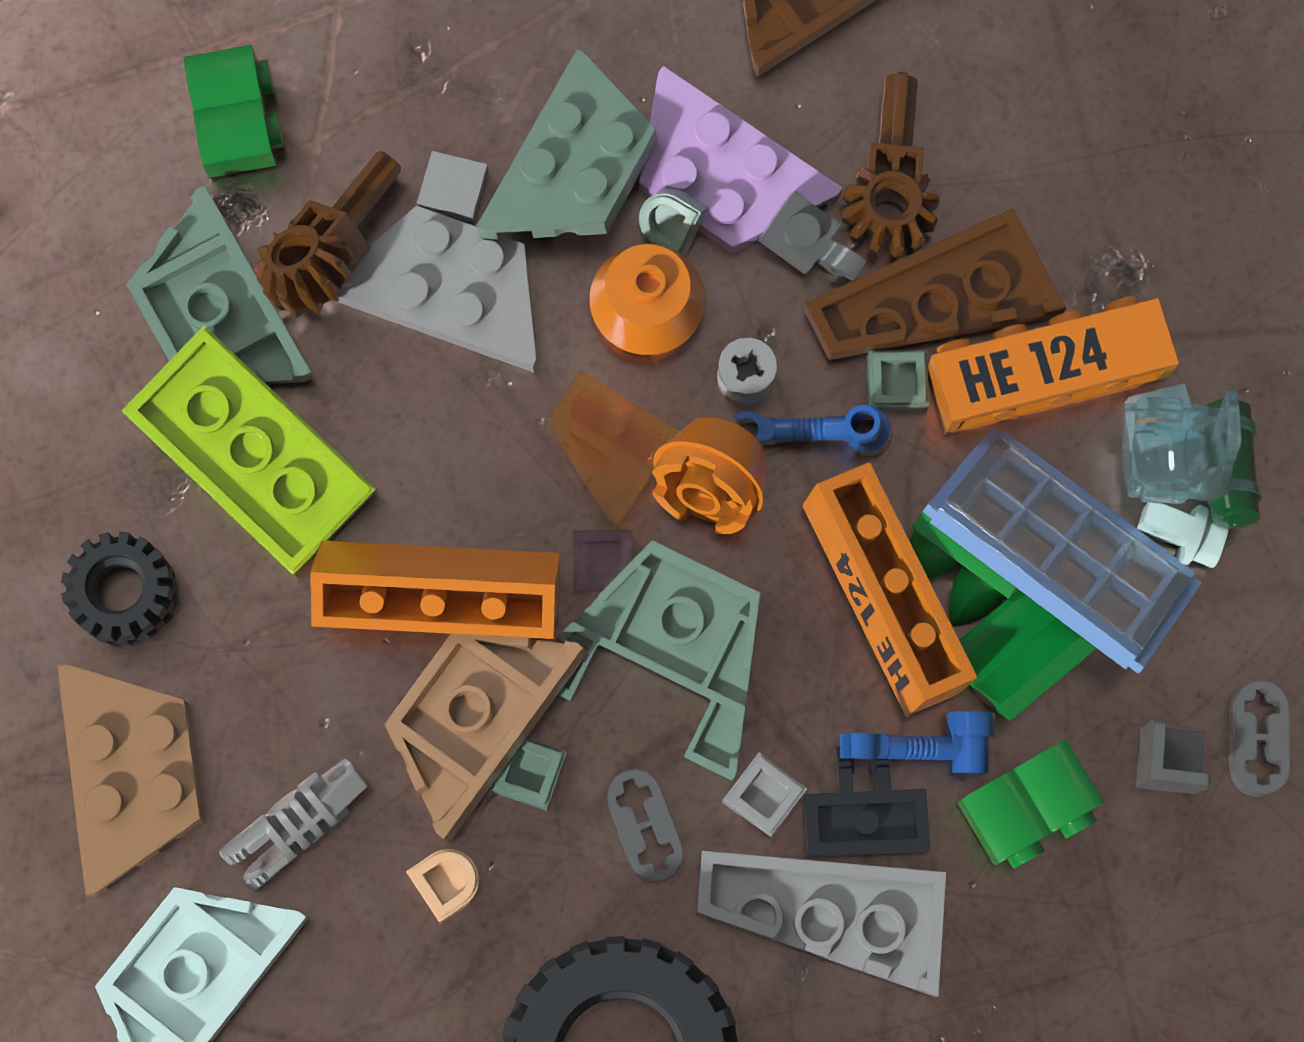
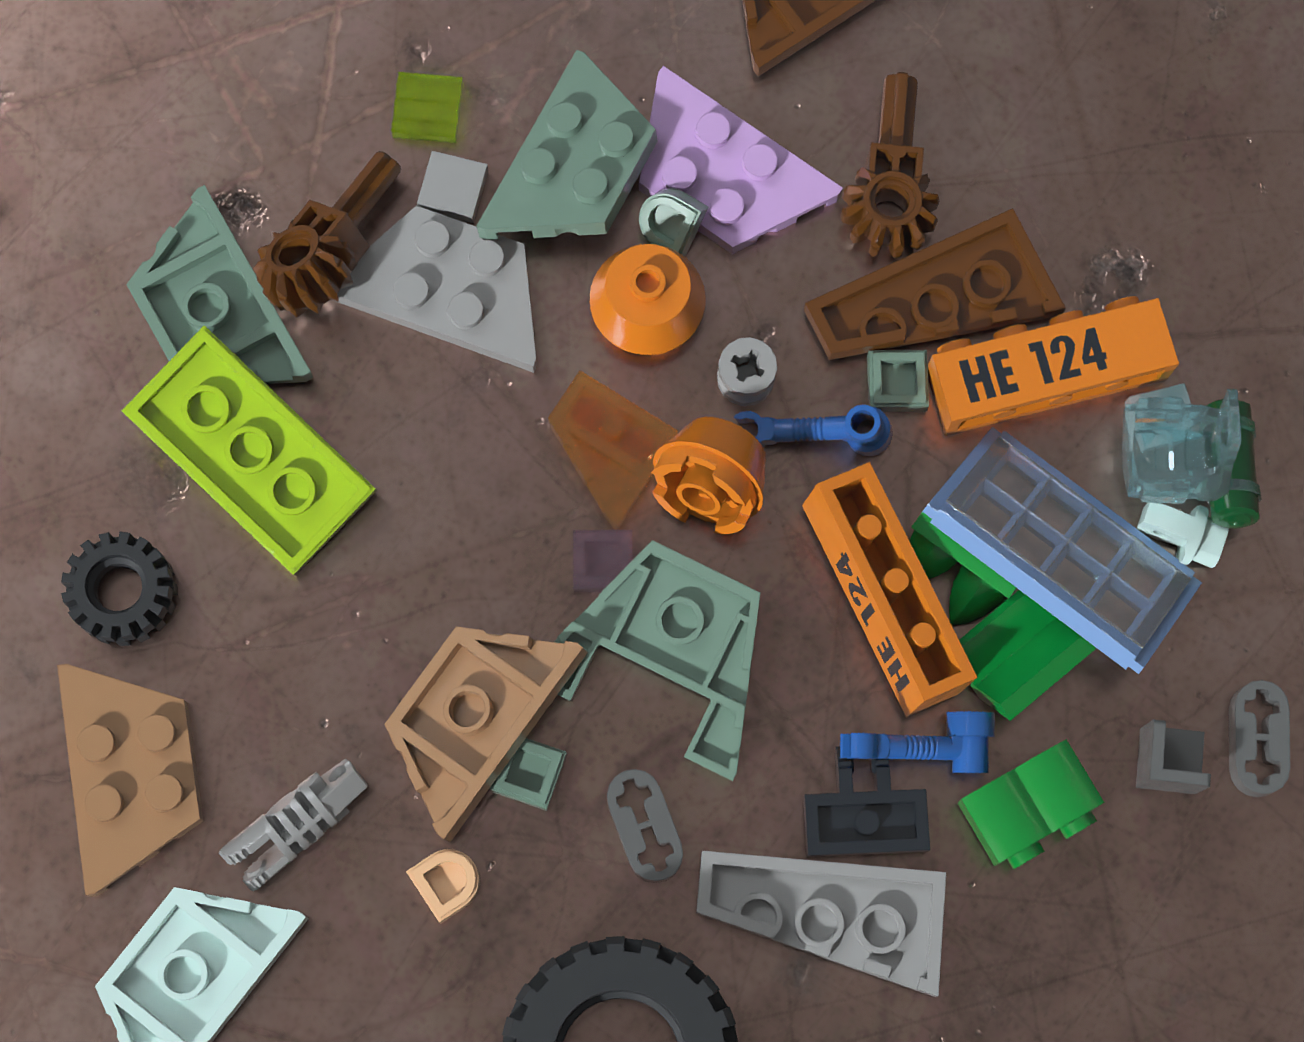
(231, 110): green brick -> none
(427, 107): none -> clear neon green piece
(435, 589): orange brick -> none
(764, 795): light grey tile -> none
(804, 236): dark grey plate -> none

